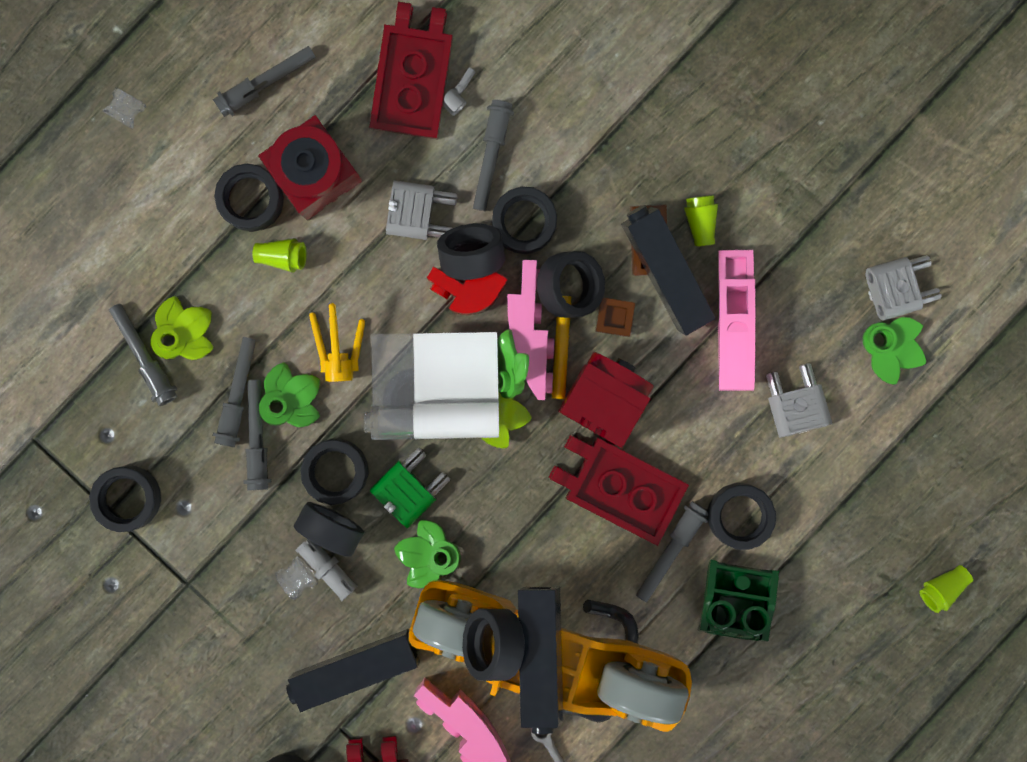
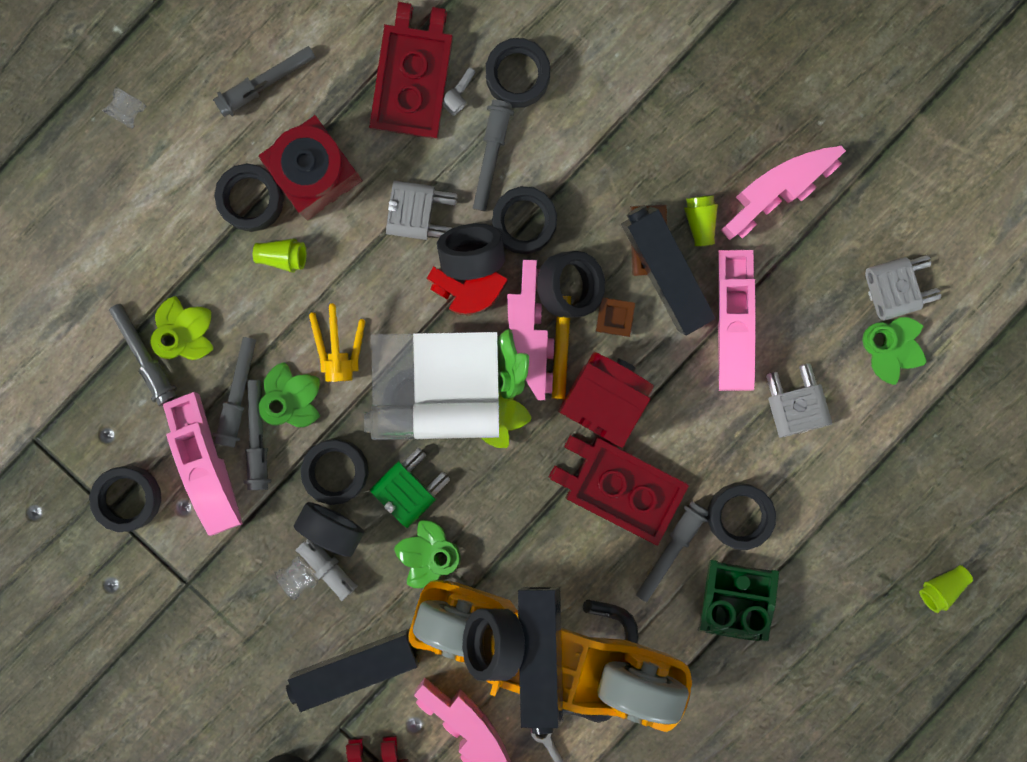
(199, 465): none -> bright pink slope
(528, 48): none -> black tyre
(789, 180): none -> bright pink slope

